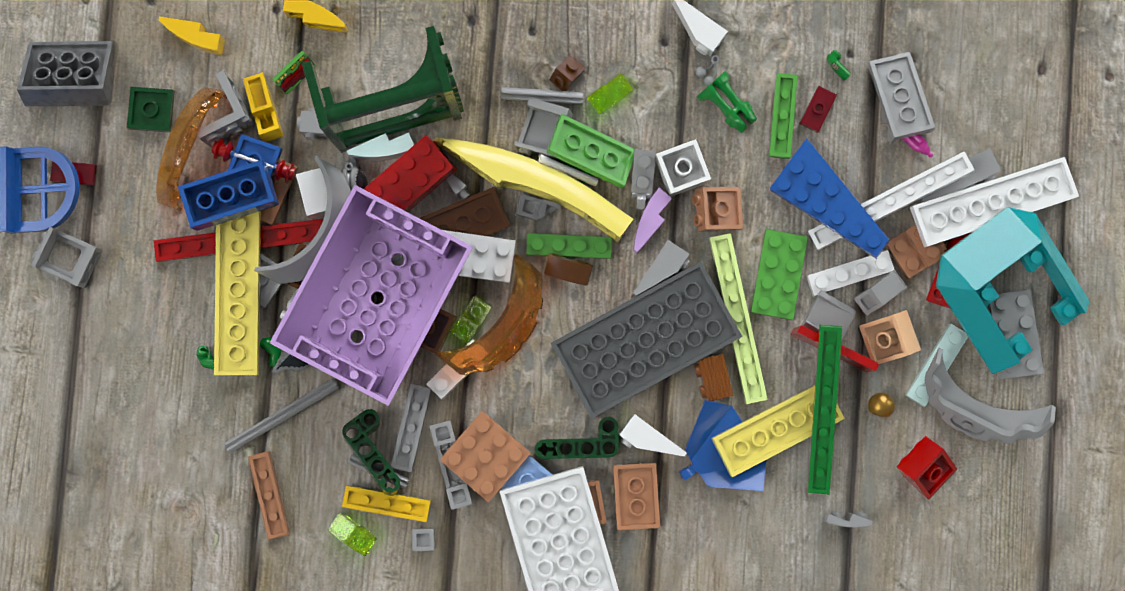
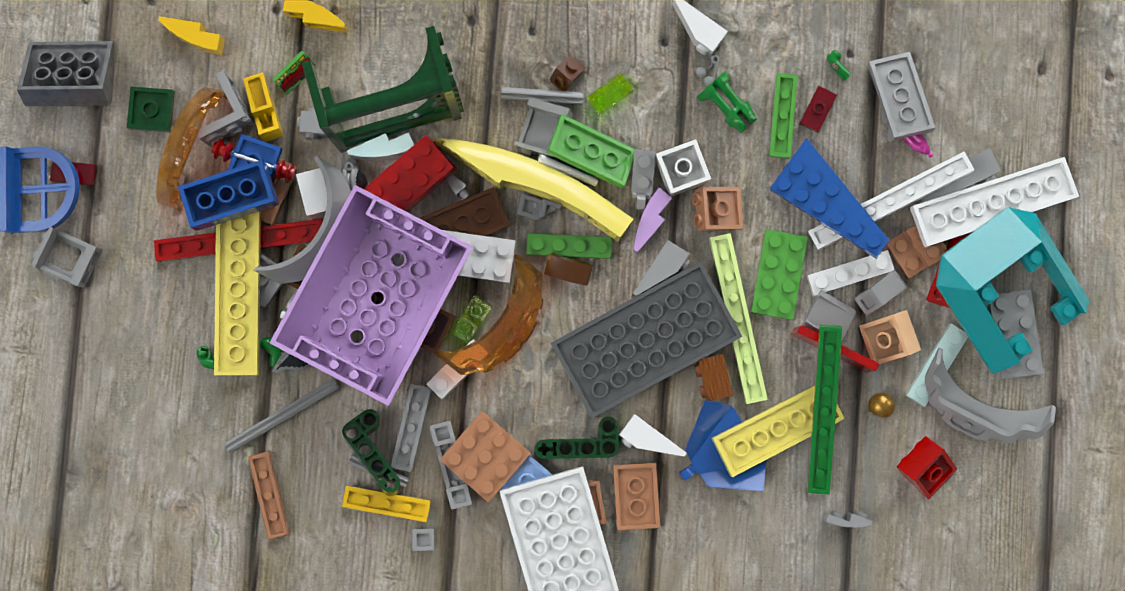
(351, 534): clear neon green slope -> none

